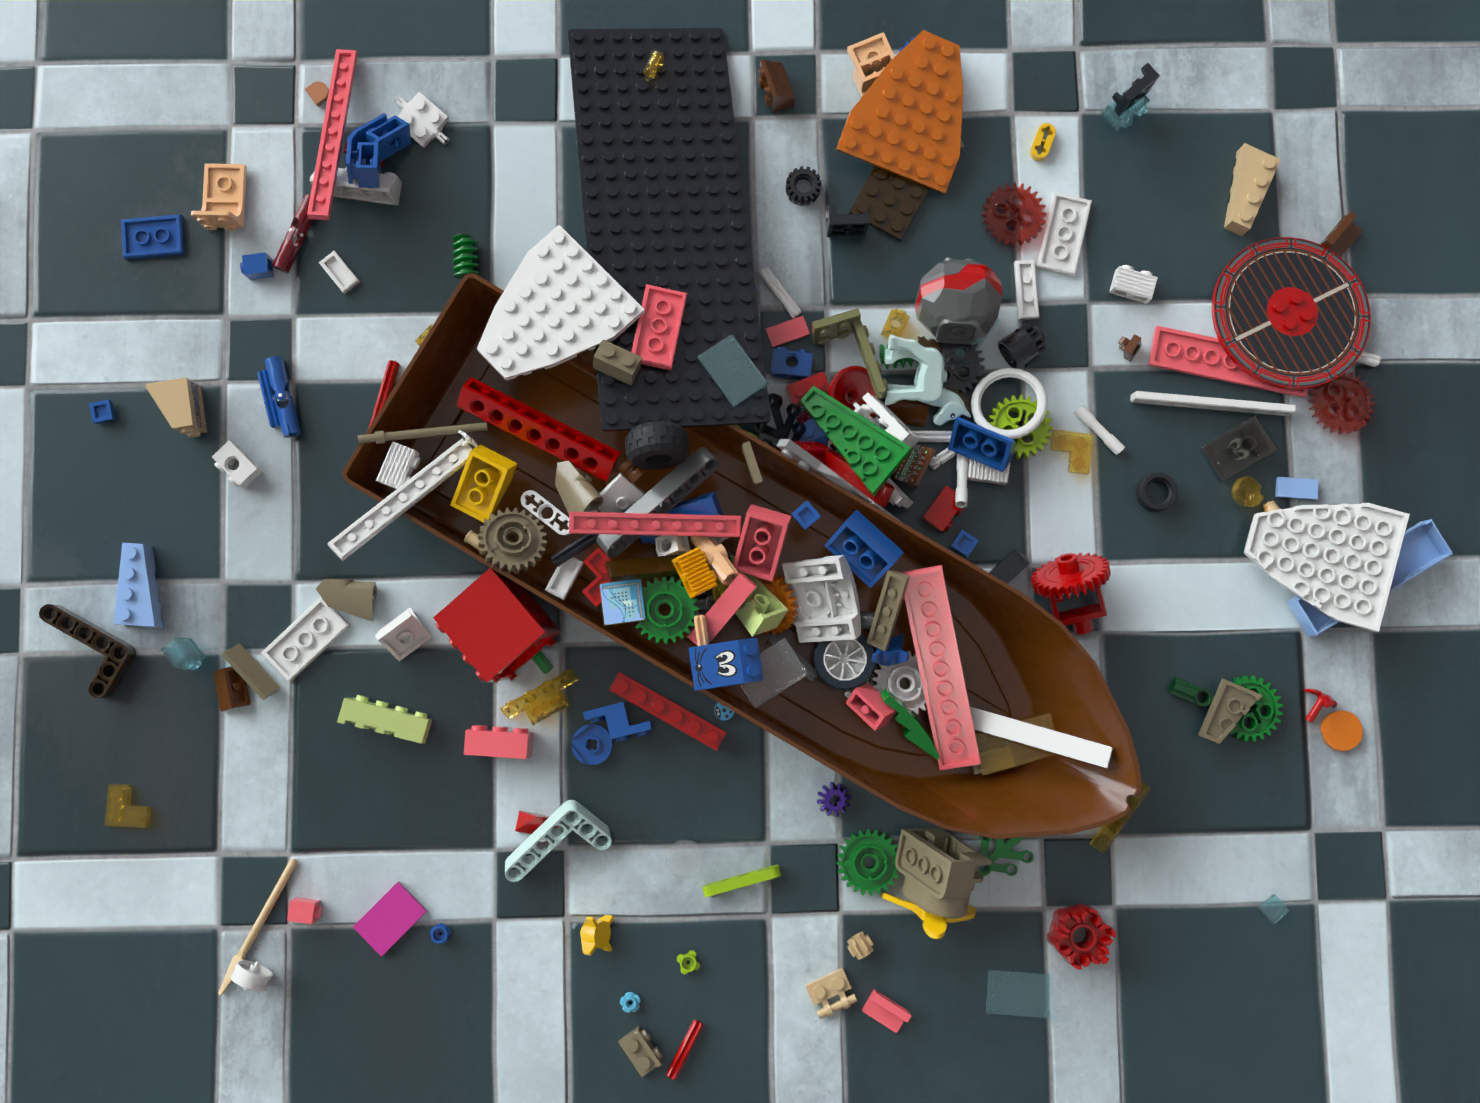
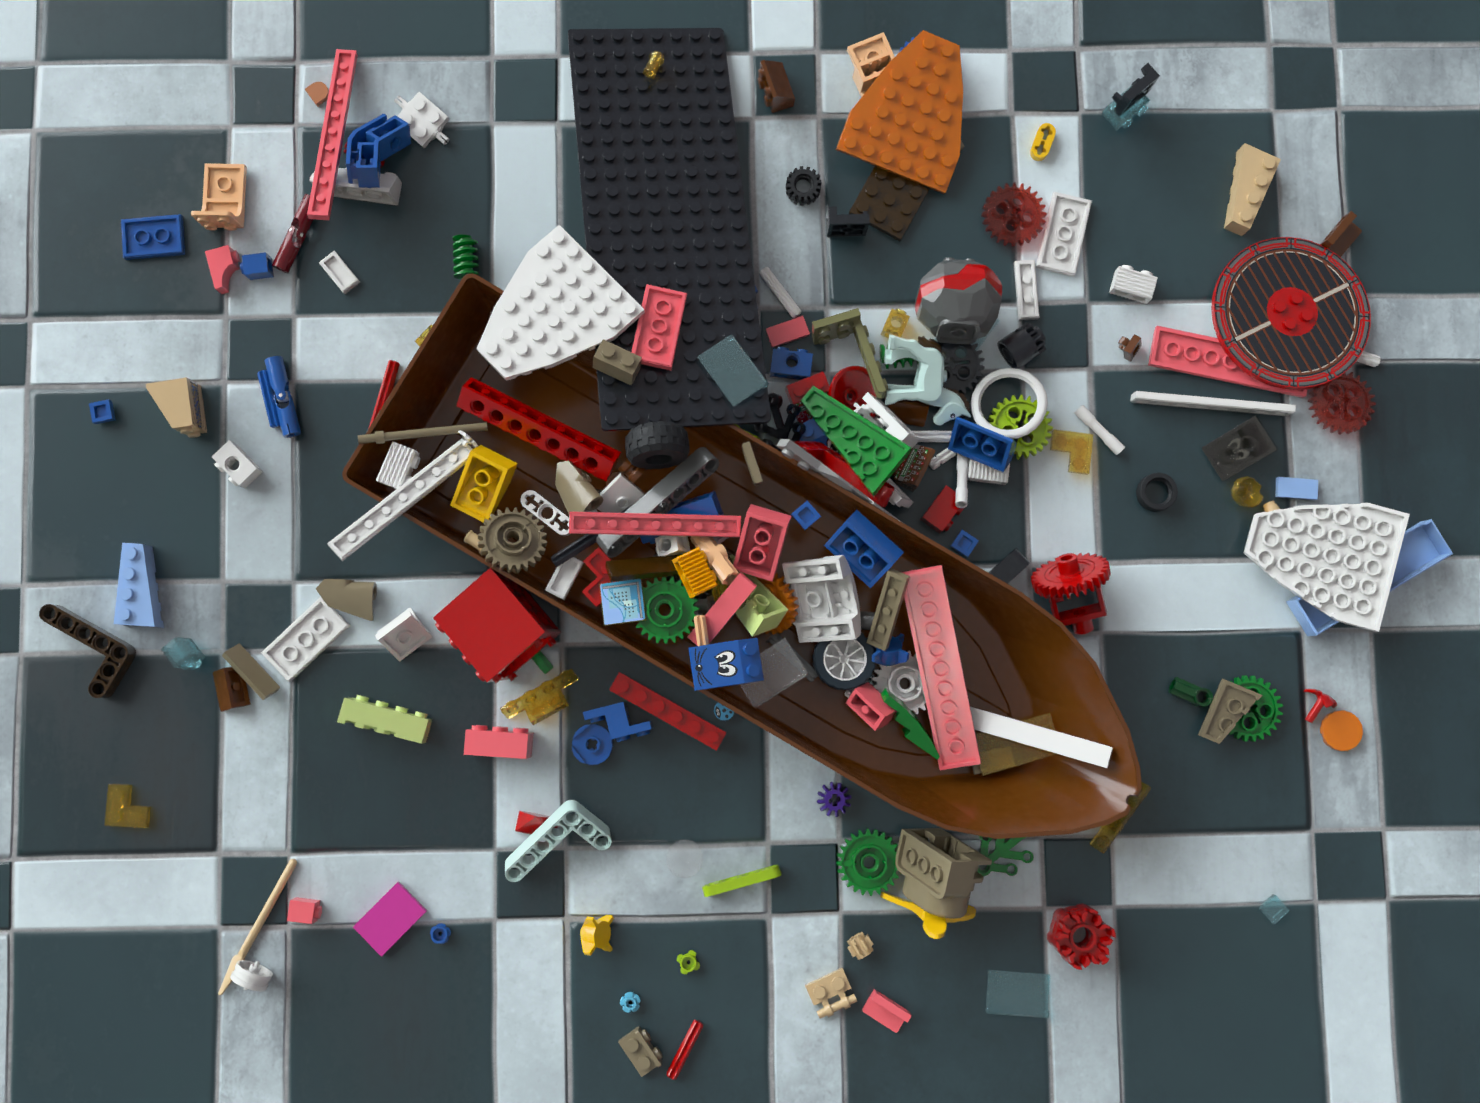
(222, 264): none -> coral arch

